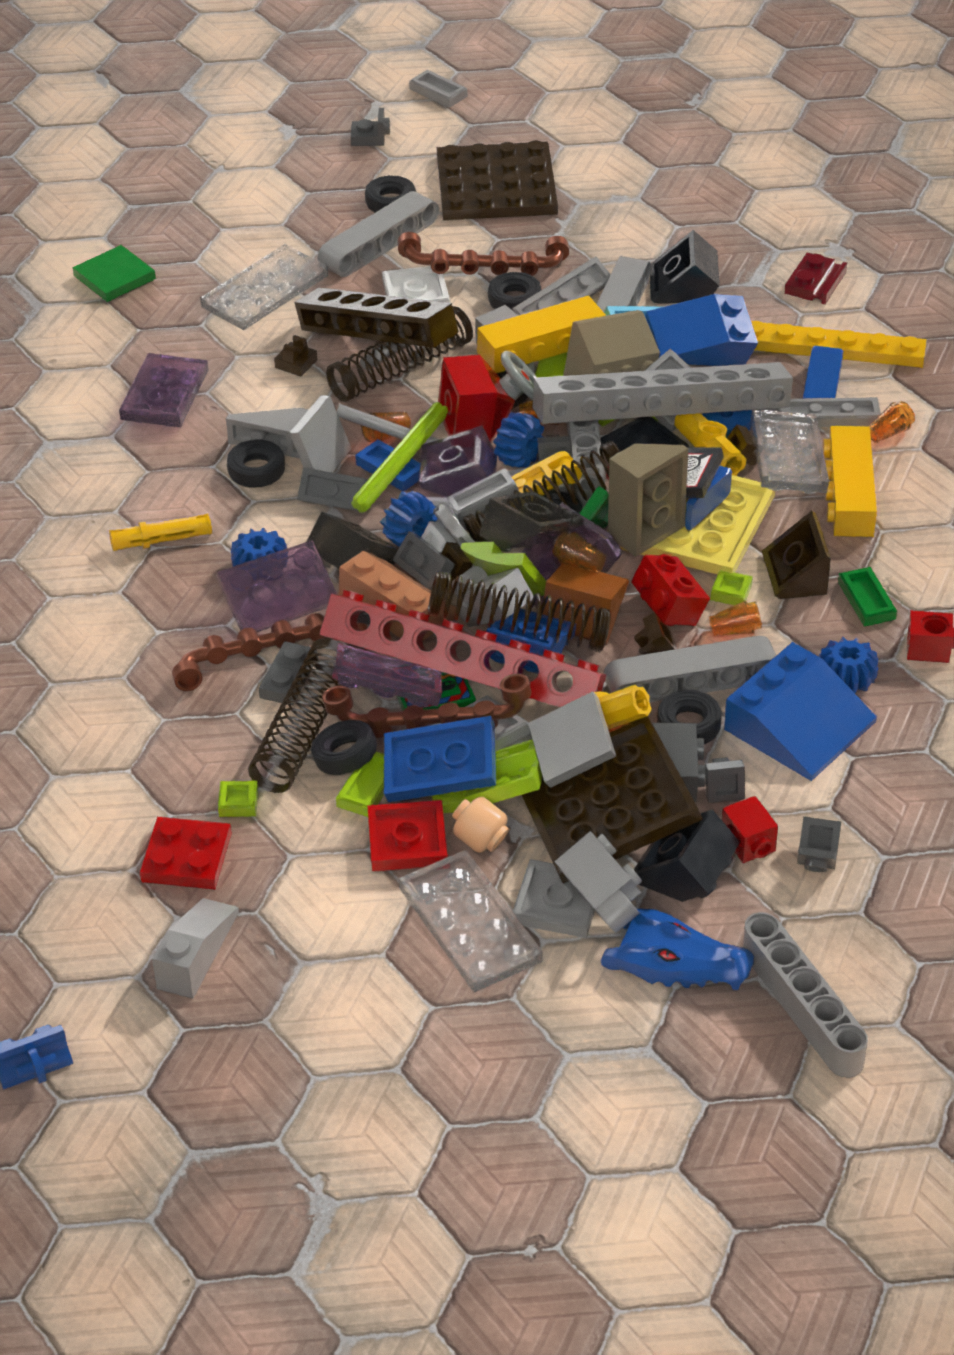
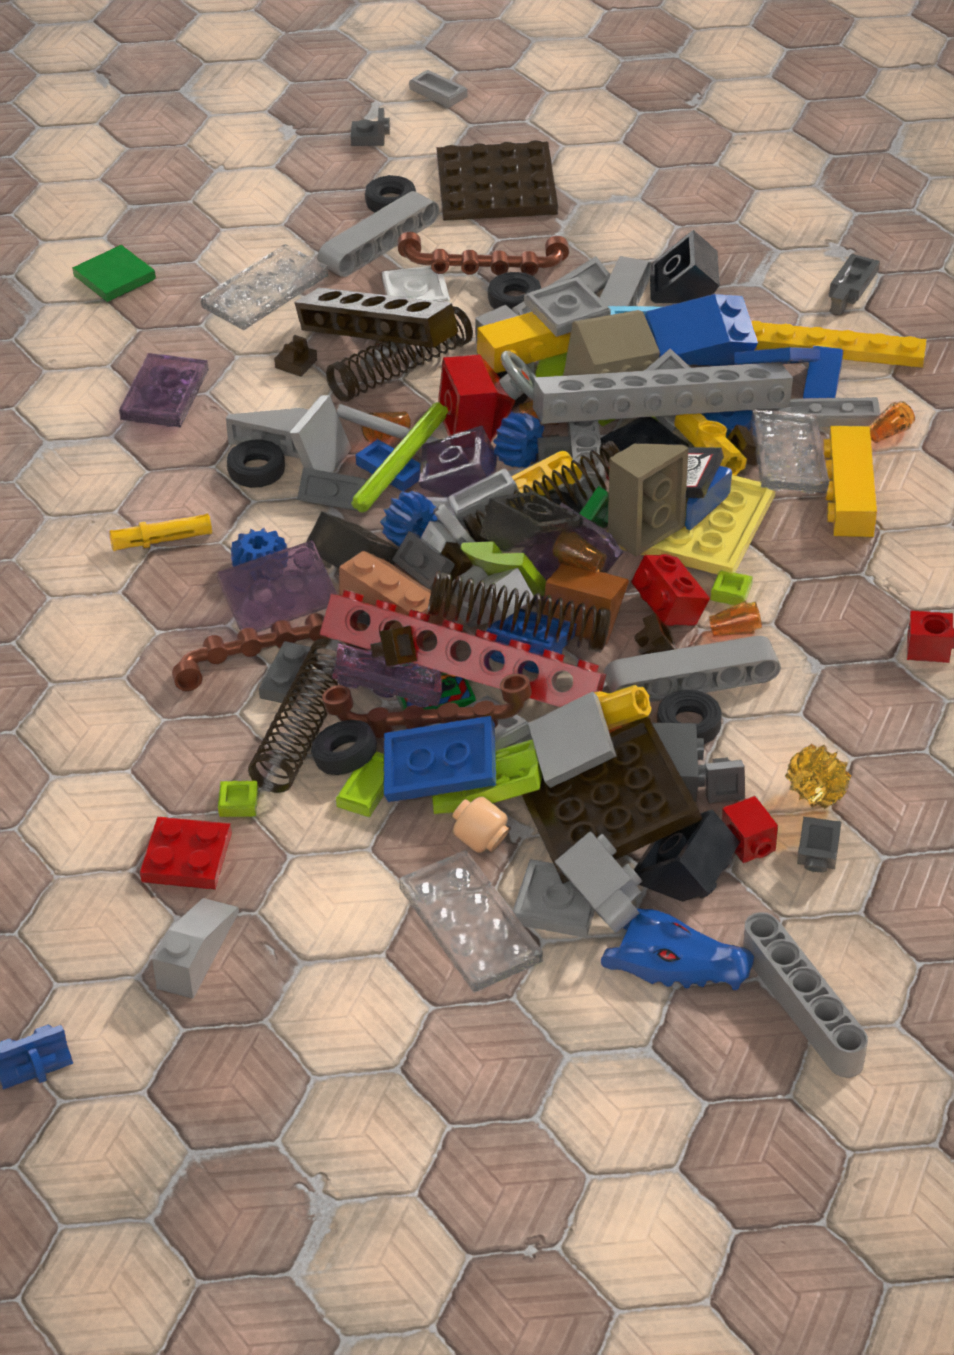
(395, 646): none -> dark brown tile
(406, 835): red plate -> none
(565, 303): none -> light grey tile
(784, 355): none -> blue tile
(797, 712): blue slope -> none
(799, 560): dark brown slope -> none
(815, 278): dark red plate -> none
(818, 776): none -> clear yellow gear
(851, 282): none -> dark grey hinge
(852, 662): blue gear -> none
(867, 596): green tile -> none

